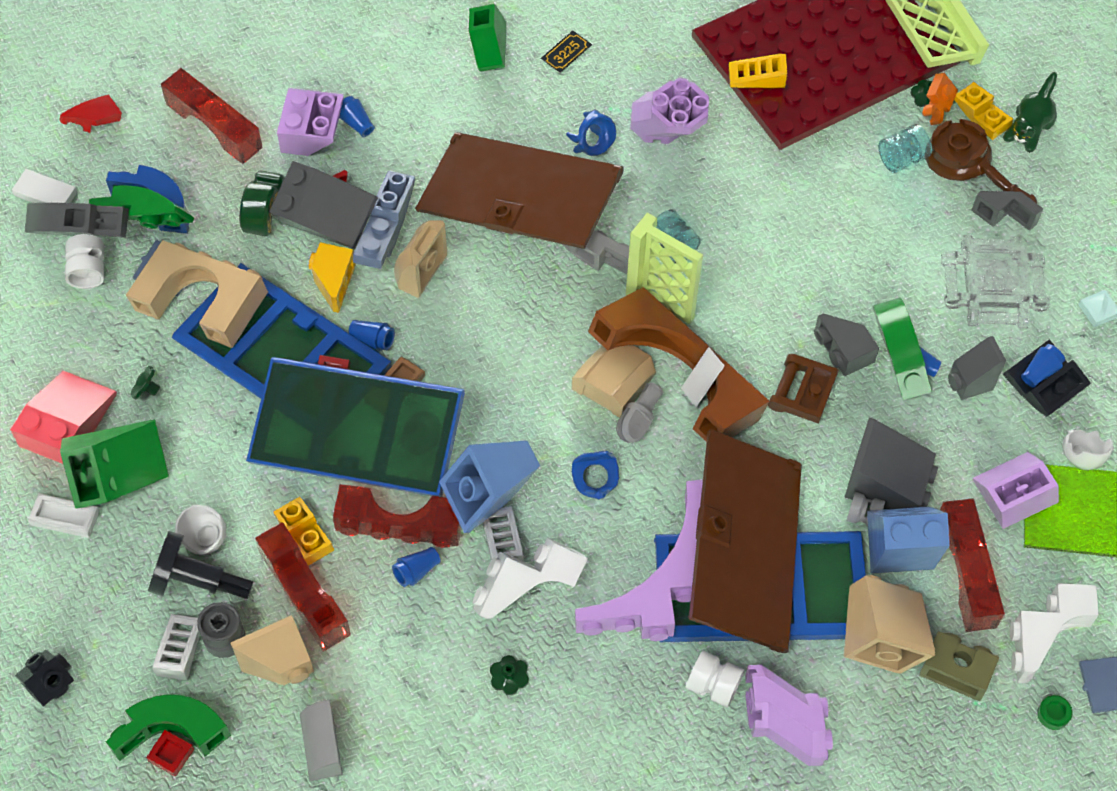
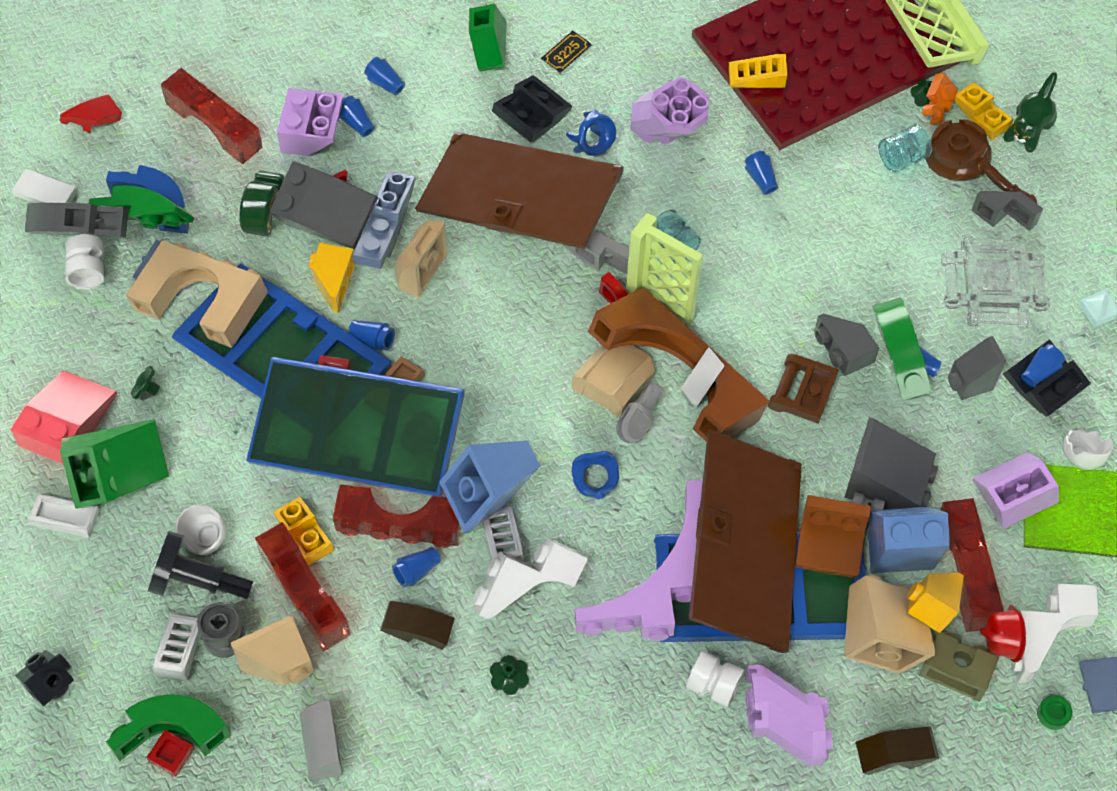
(383, 75): none -> blue cone
(417, 622): none -> dark brown slope
(532, 108): none -> black slope
(611, 288): none -> red tile
(761, 171): none -> blue cone
(832, 536): none -> dark orange bracket
(897, 747): none -> dark brown slope
(936, 599): none -> yellow slope
(1006, 634): none -> red piece

